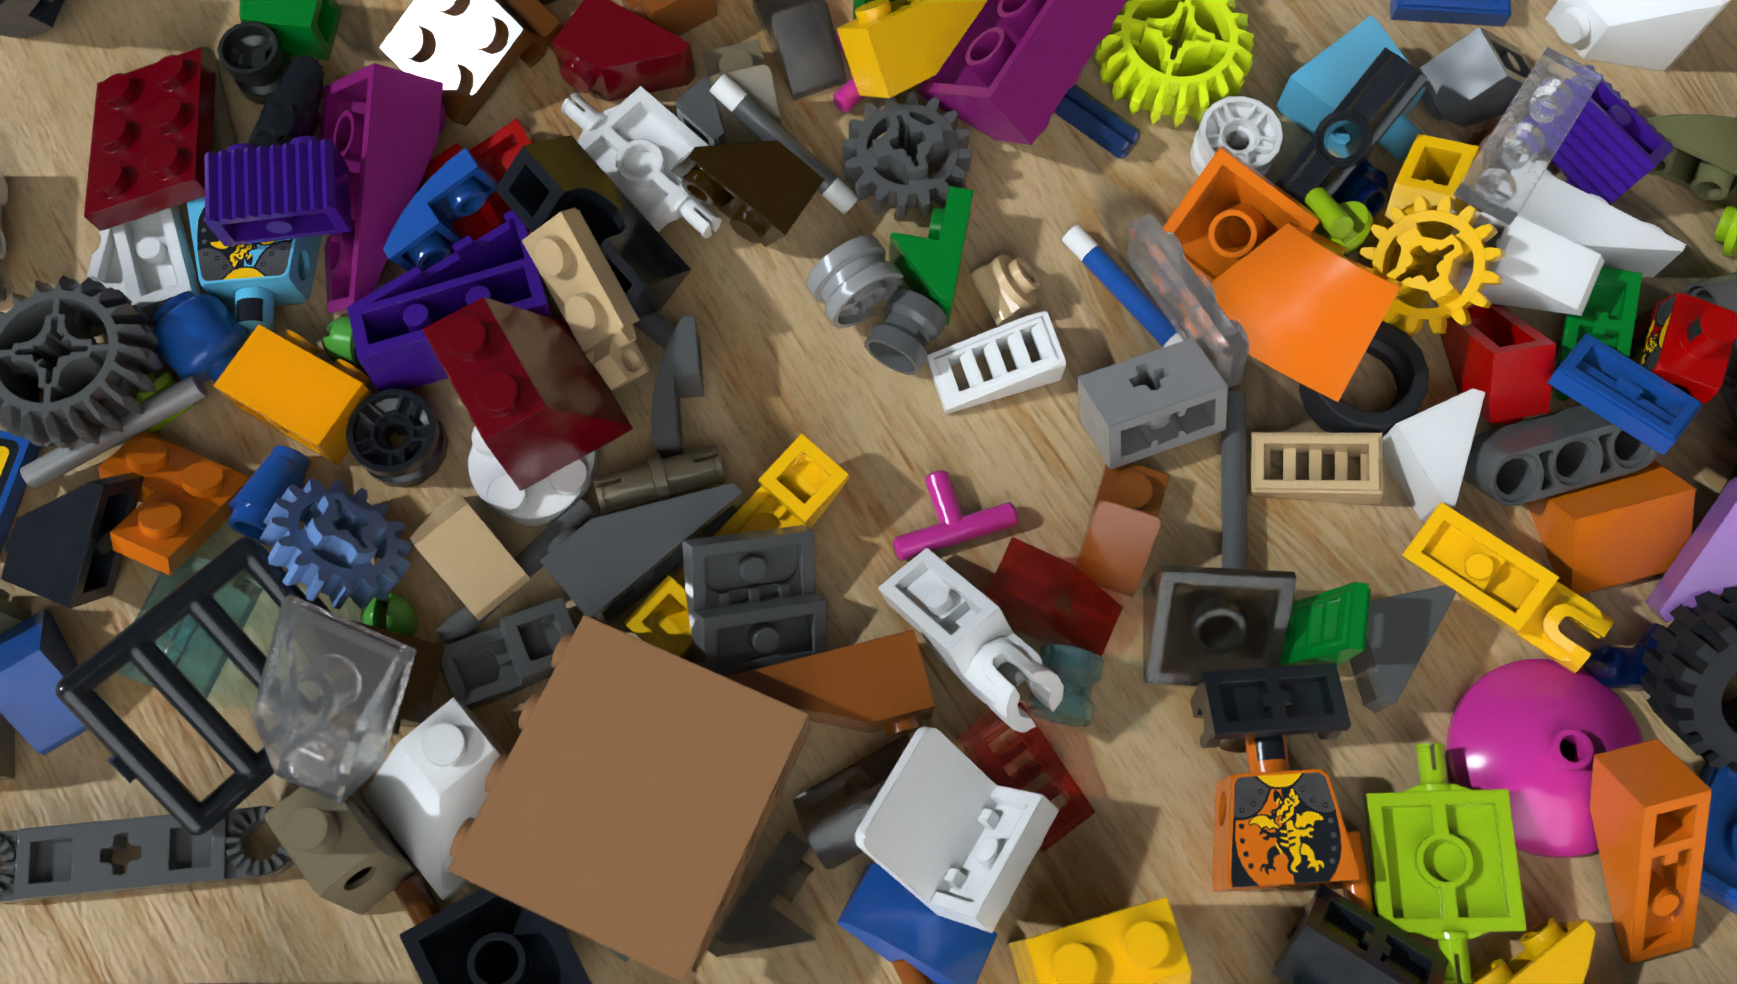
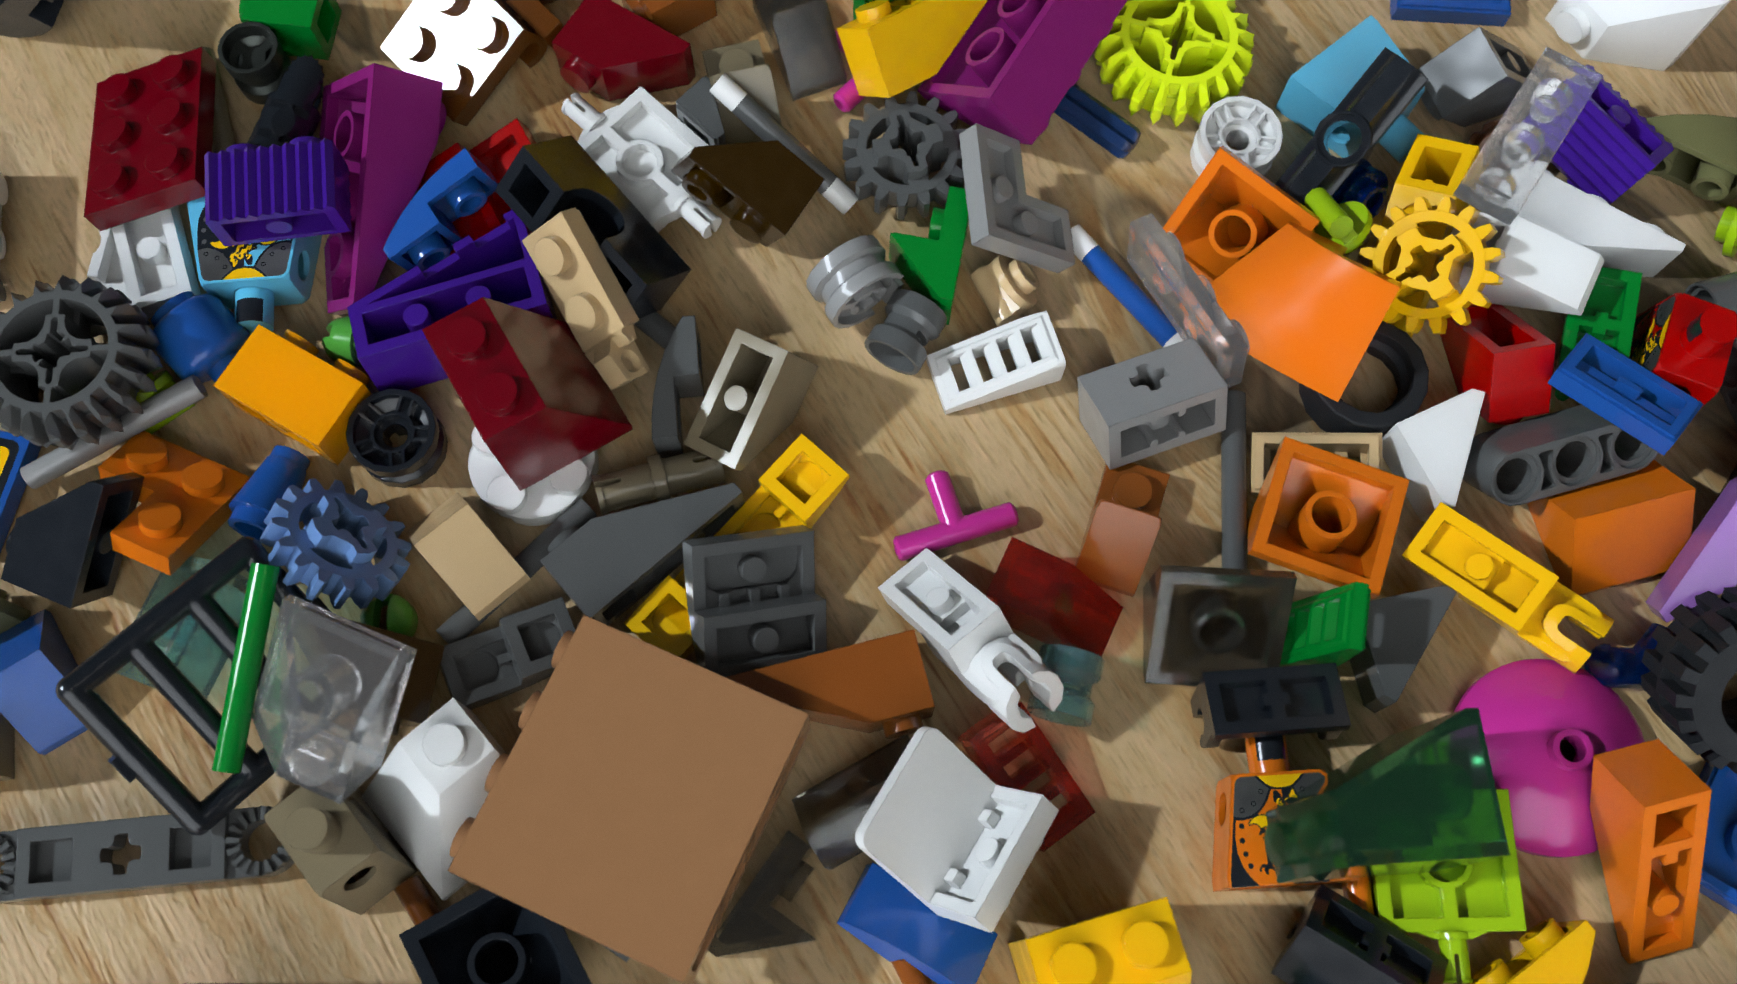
(245, 668): none -> green bar
(749, 400): none -> dark tan slope
(1002, 213): none -> light grey plate
(1326, 516): none -> orange slope
(1395, 809): none -> clear green slope

